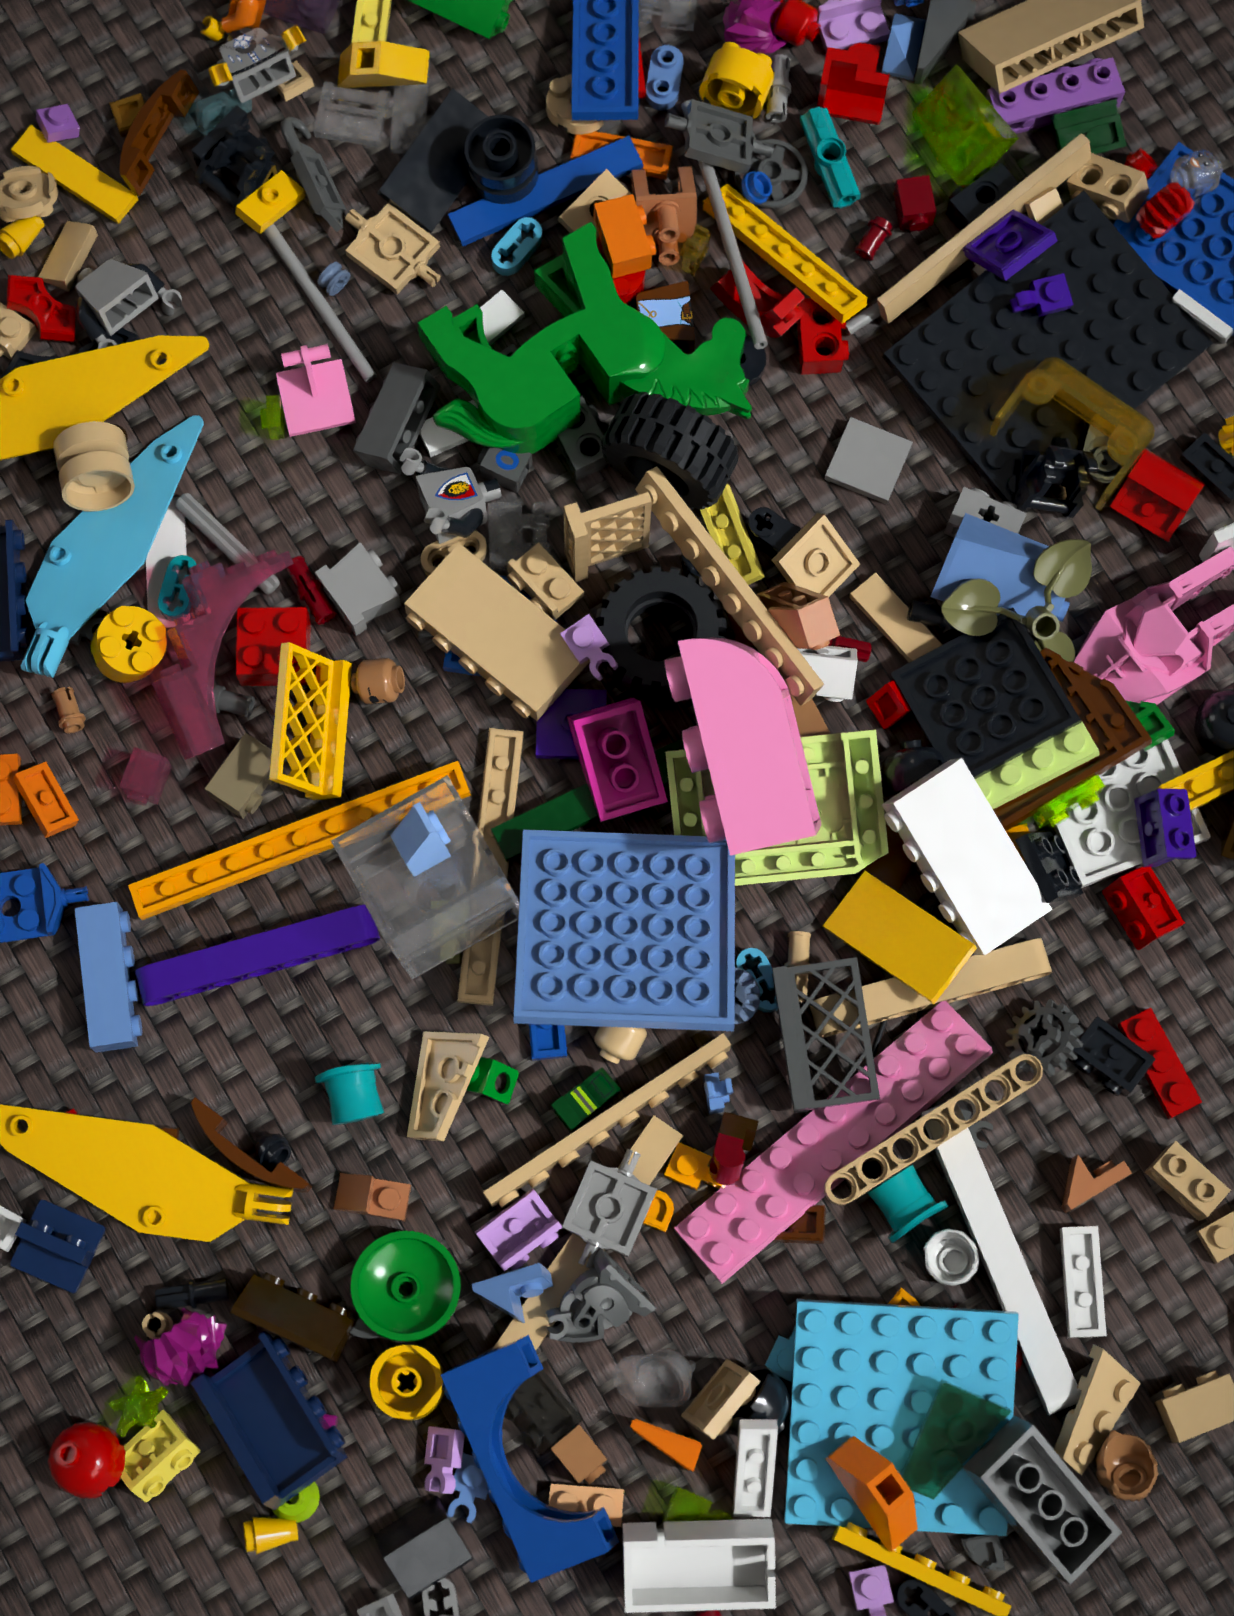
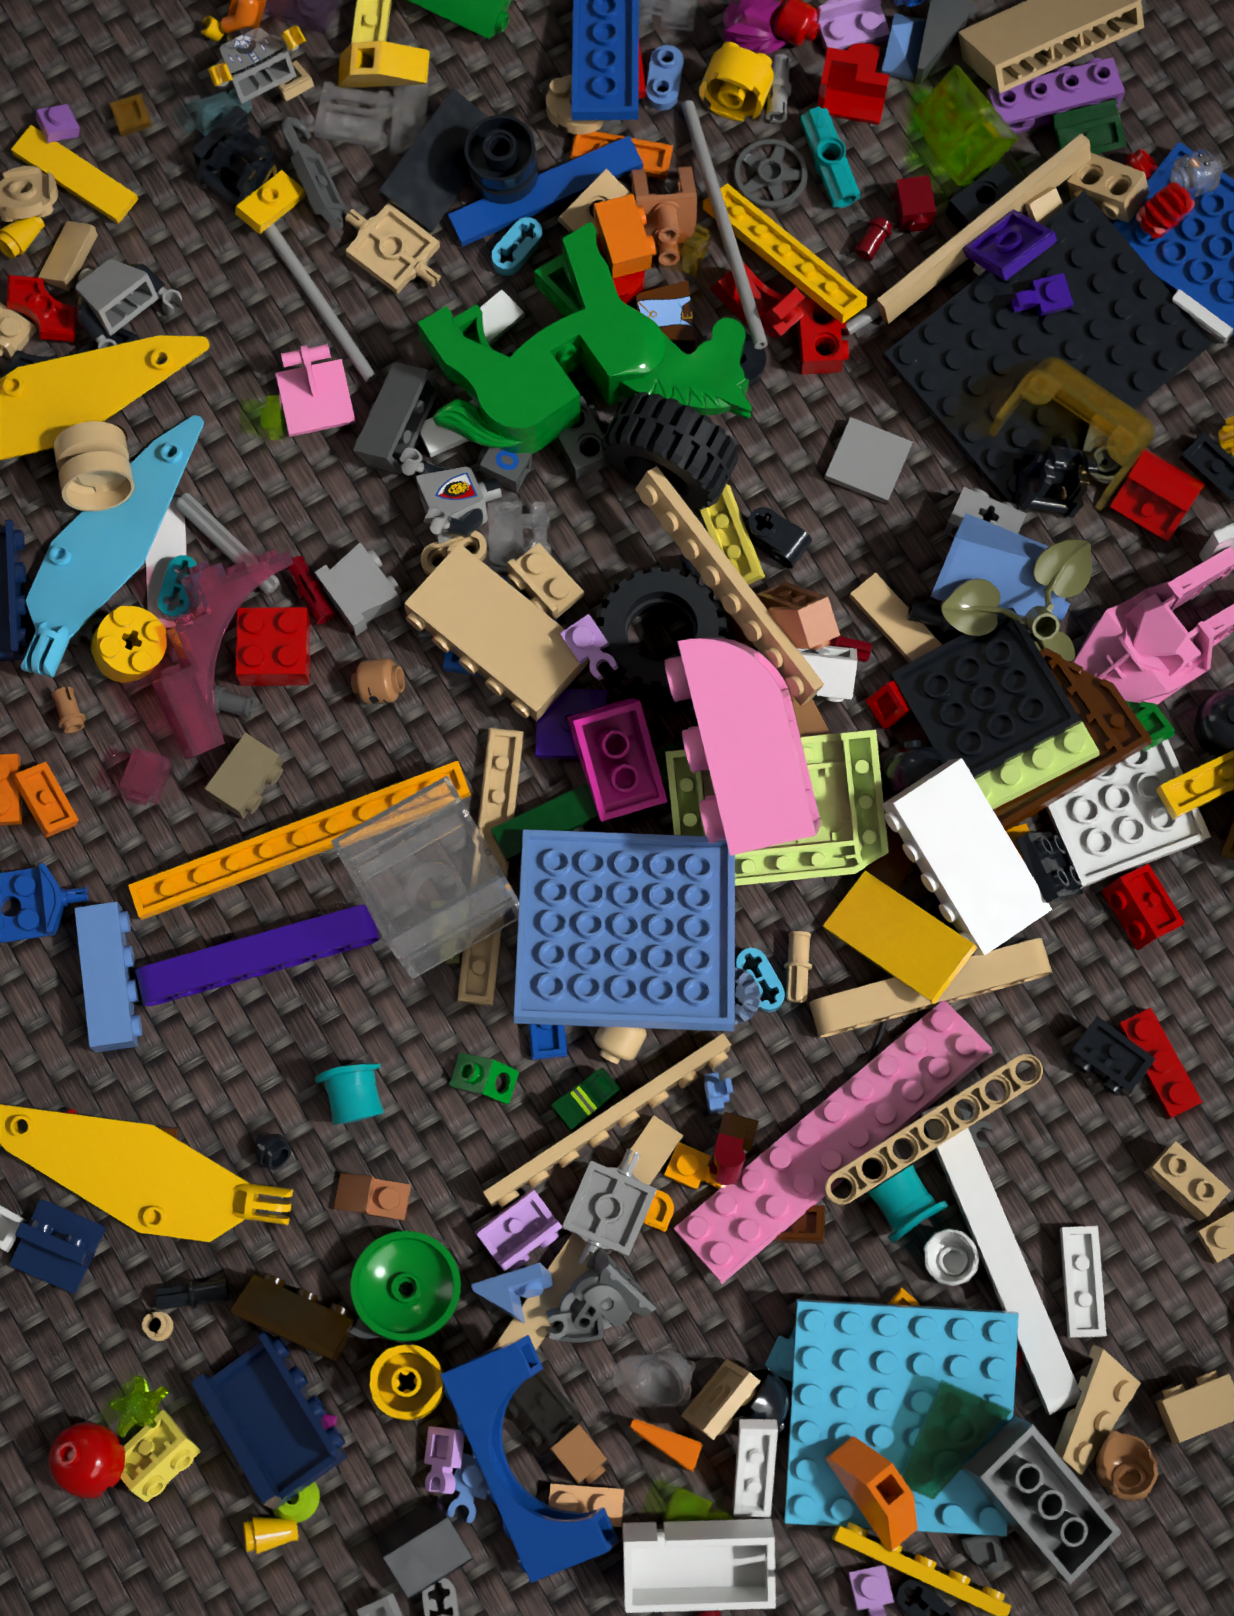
(169, 100): reddish brown slope -> none
(183, 1350): magenta hair -> none
(214, 1124): reddish brown slope -> none
(326, 723): yellow fence -> none
(334, 278): sand blue bush -> none
(421, 840): light blue slope -> none
(441, 1081): tan wing -> none
(605, 532): tan fence -> none
(719, 136): dark grey plate -> none
(756, 187): blue plate -> none
(794, 1040): dark grey fence -> none
(816, 557): tan plate -> none
(1043, 1036): dark grey gear -> none
(1057, 810): clear neon green plate -> none
(1083, 1186): nougat slope -> none
(1164, 826): dark purple bracket -> none

